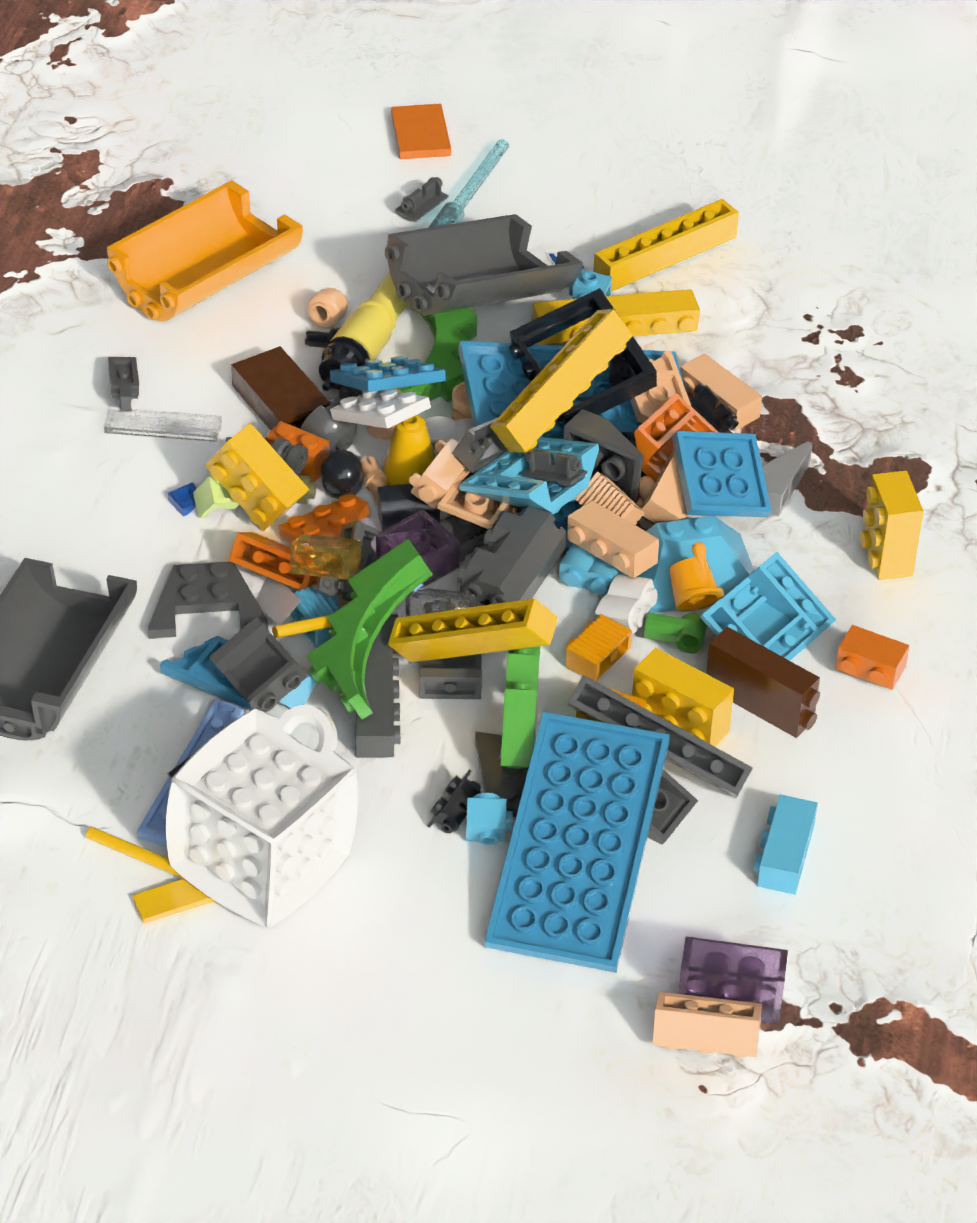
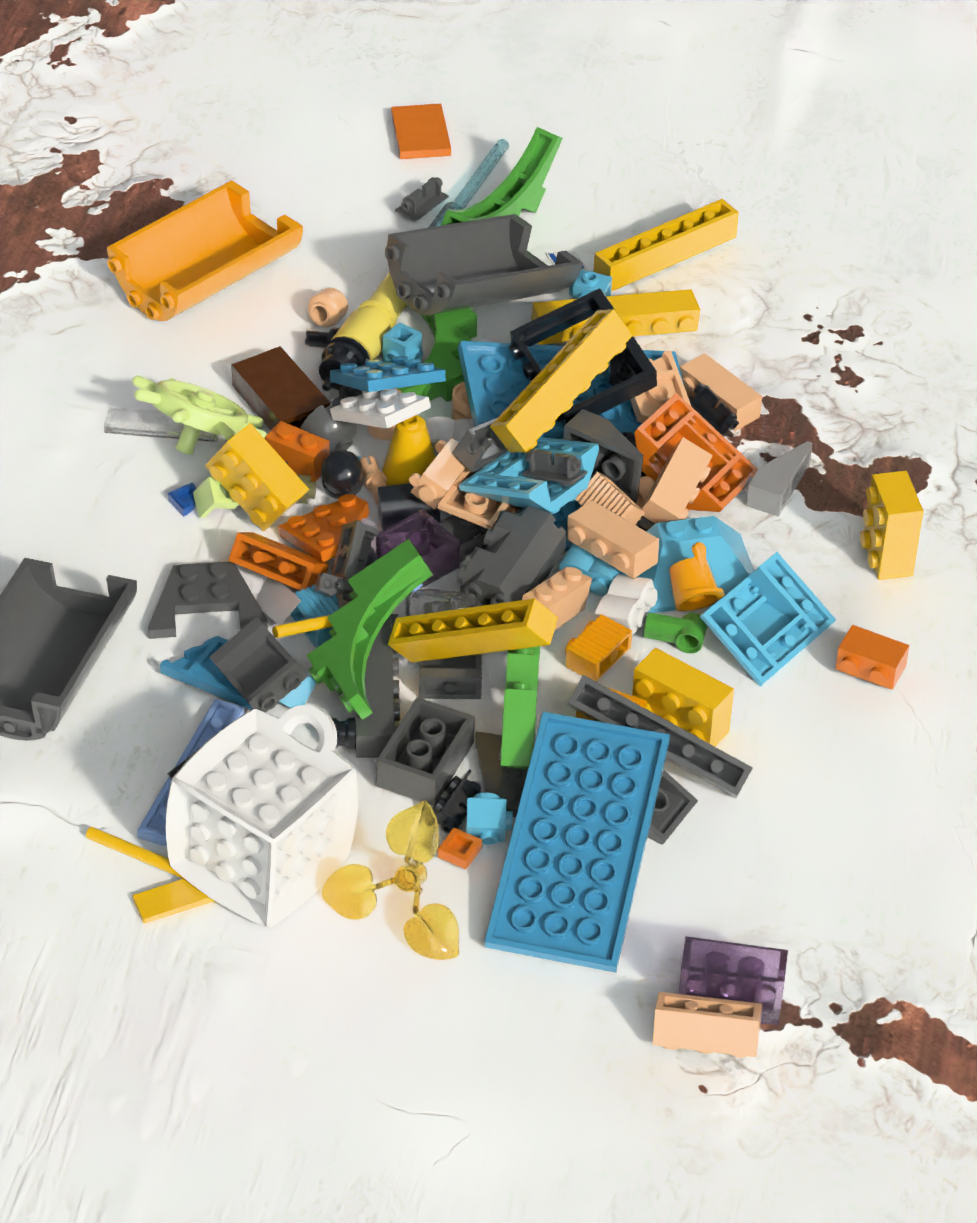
(123, 380): dark grey hinge -> none
(196, 409): none -> yellowish green piece
(294, 455): dark grey wheel -> none
(325, 556): clear yellow brick -> none
(345, 732): none -> black wheel
(352, 894): none -> clear yellow plant
(402, 342): none -> medium azure brick
(425, 751): none -> dark grey brick
(459, 848): none -> orange plate
(520, 188): none -> bright green arch
(563, 594): none -> light nougat brick
(721, 474): dark azure plate -> none
(764, 682): reddish brown brick -> none
(785, 844): medium azure brick -> none

